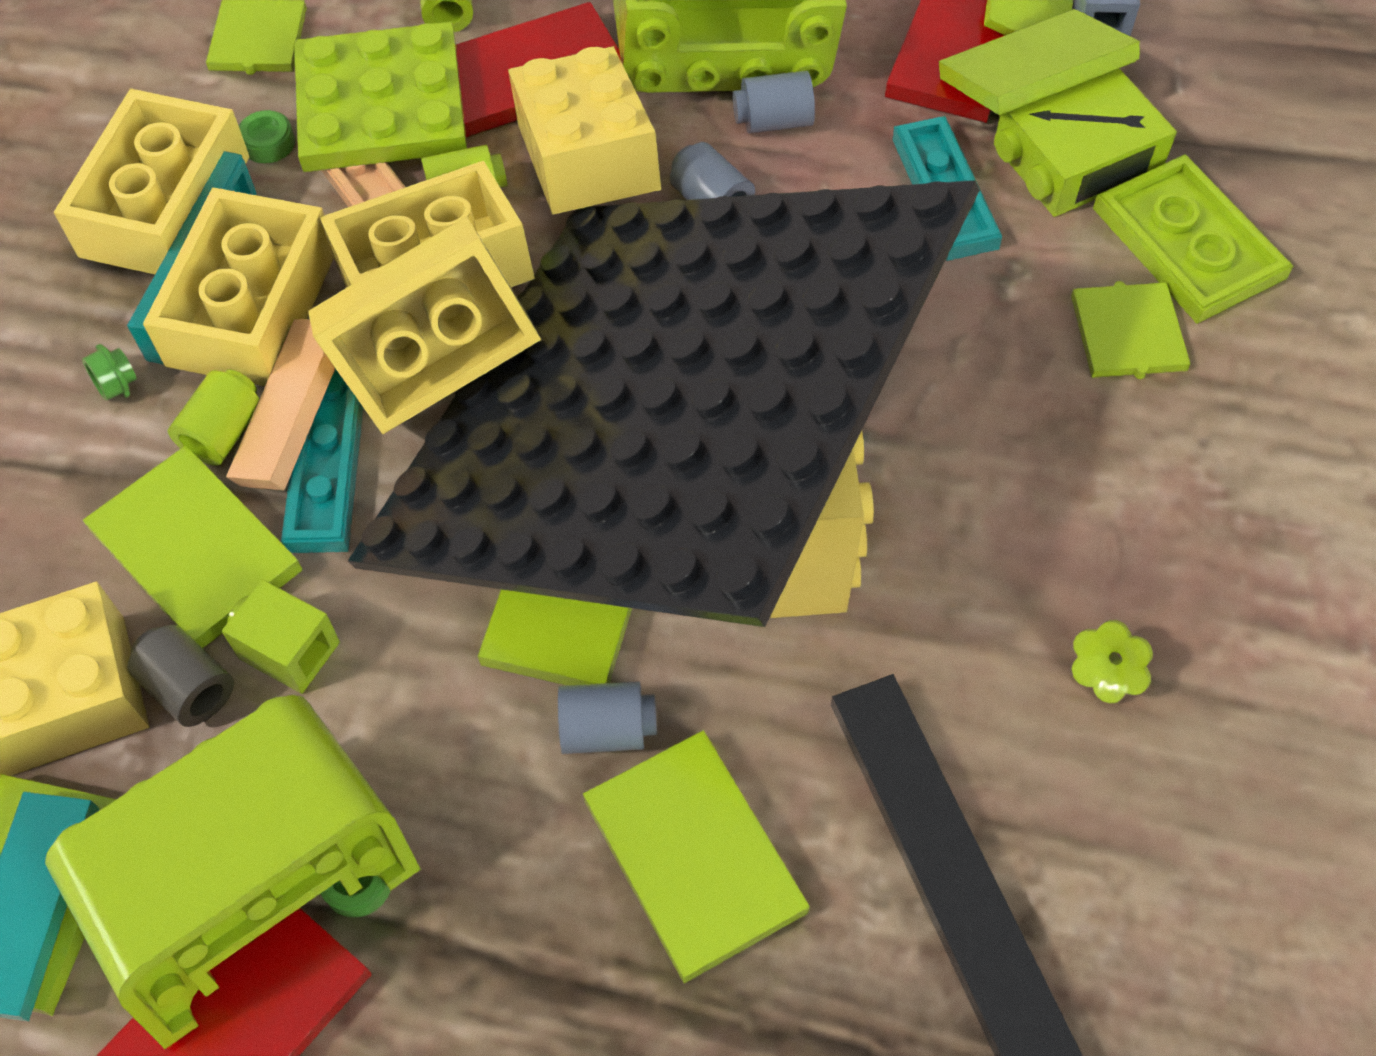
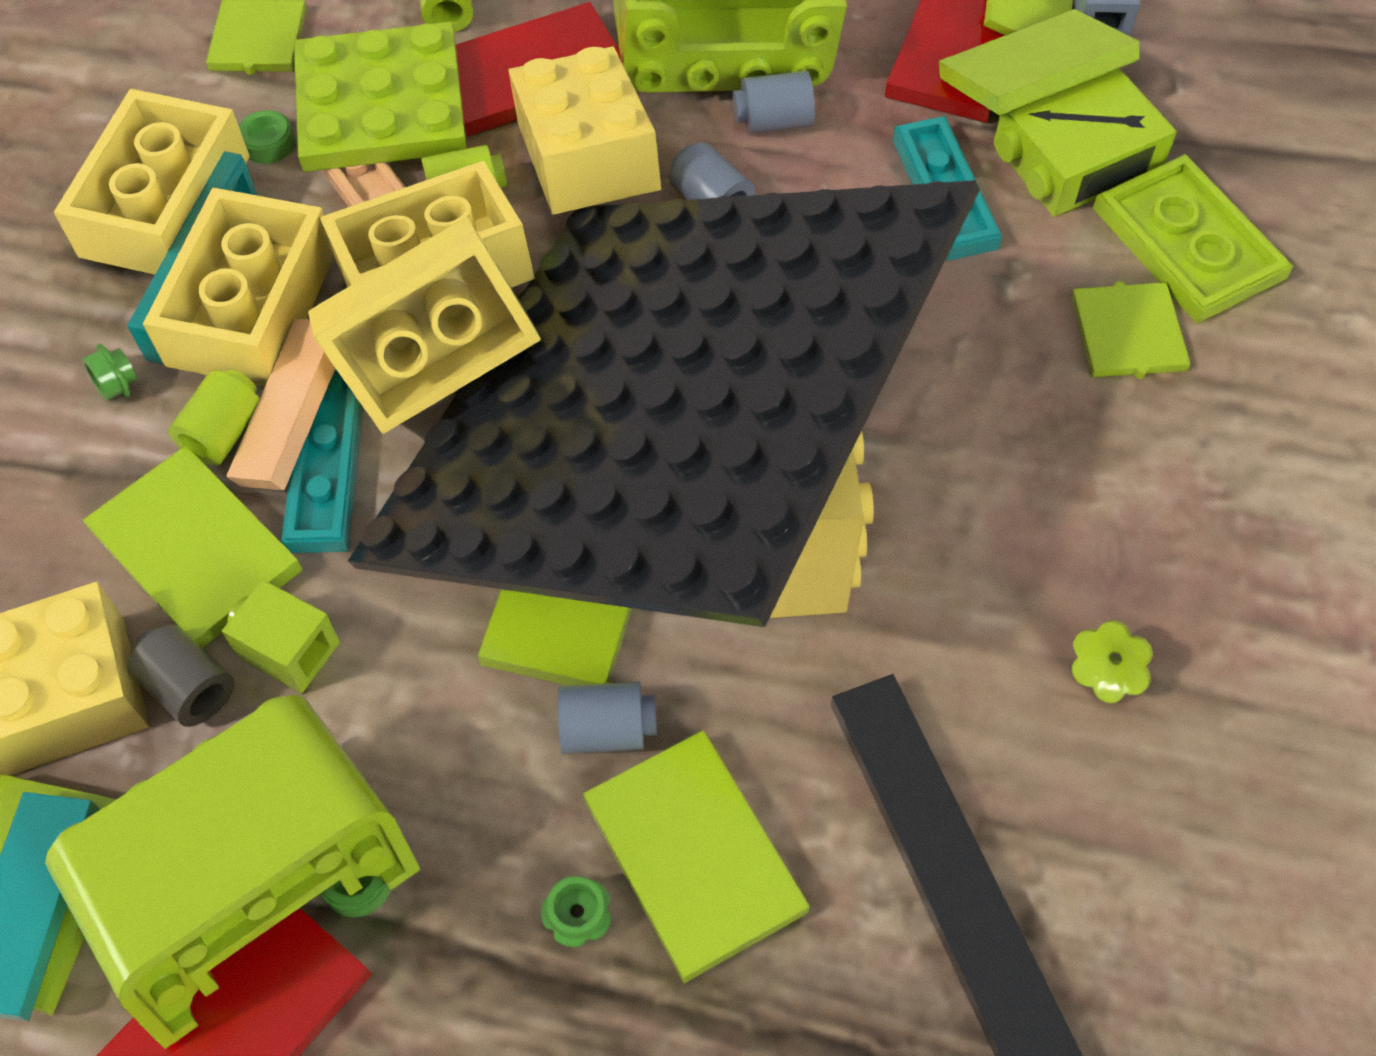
(577, 892): none -> bright green plate

